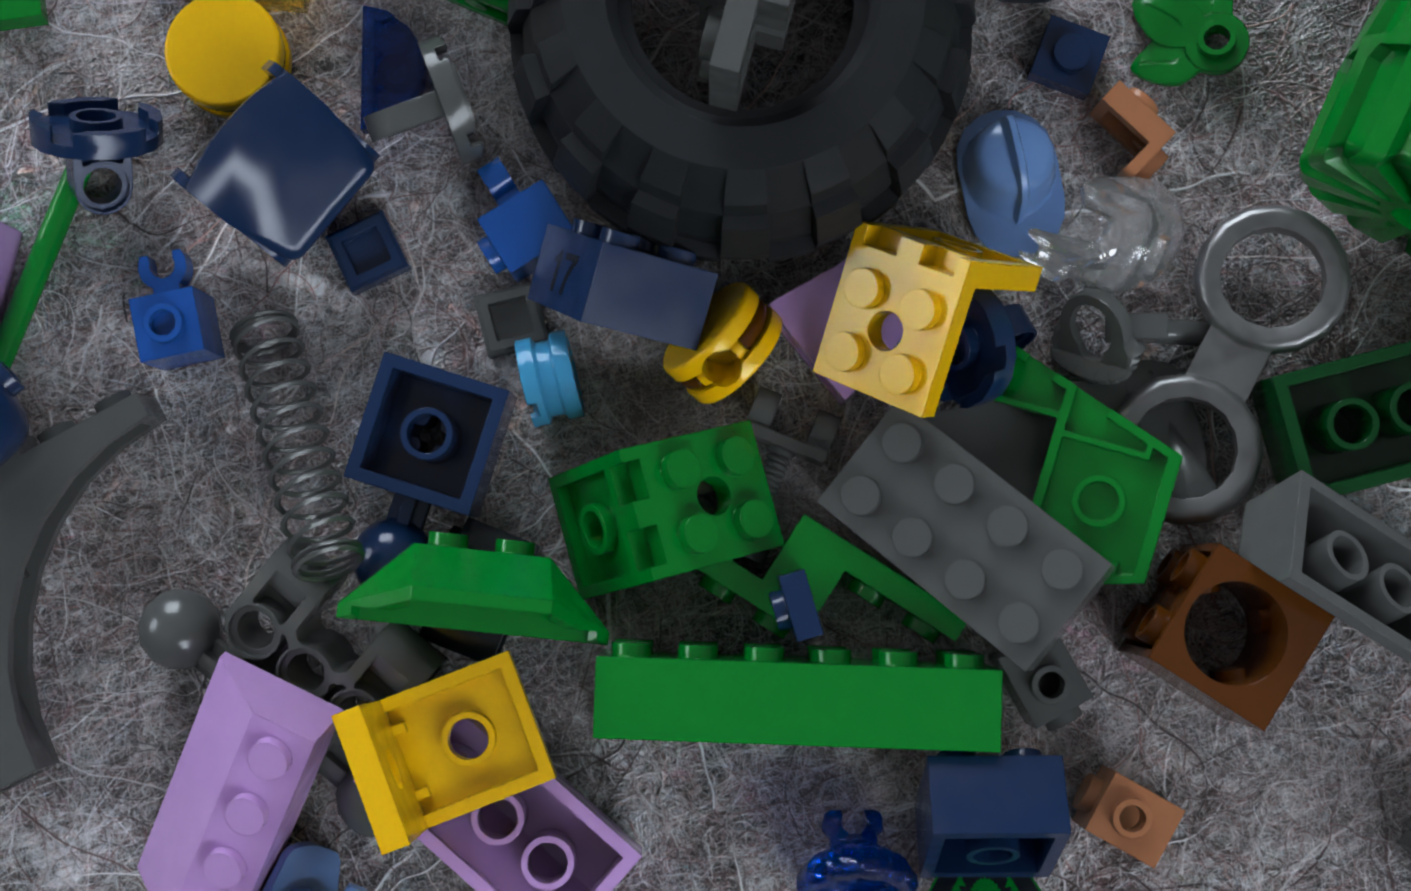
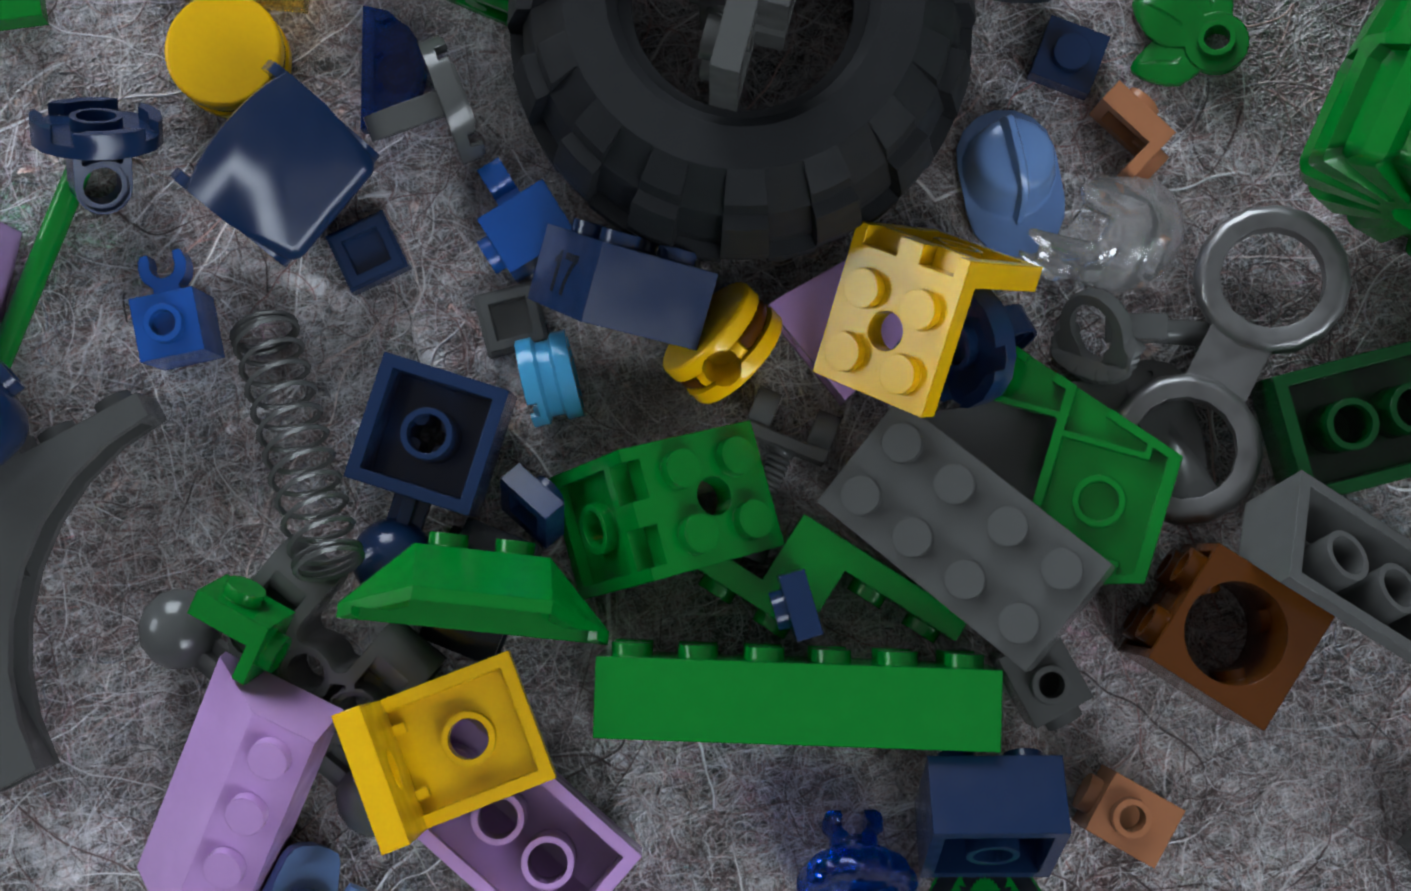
(248, 616): none -> green bracket
(533, 504): none -> dark blue plate

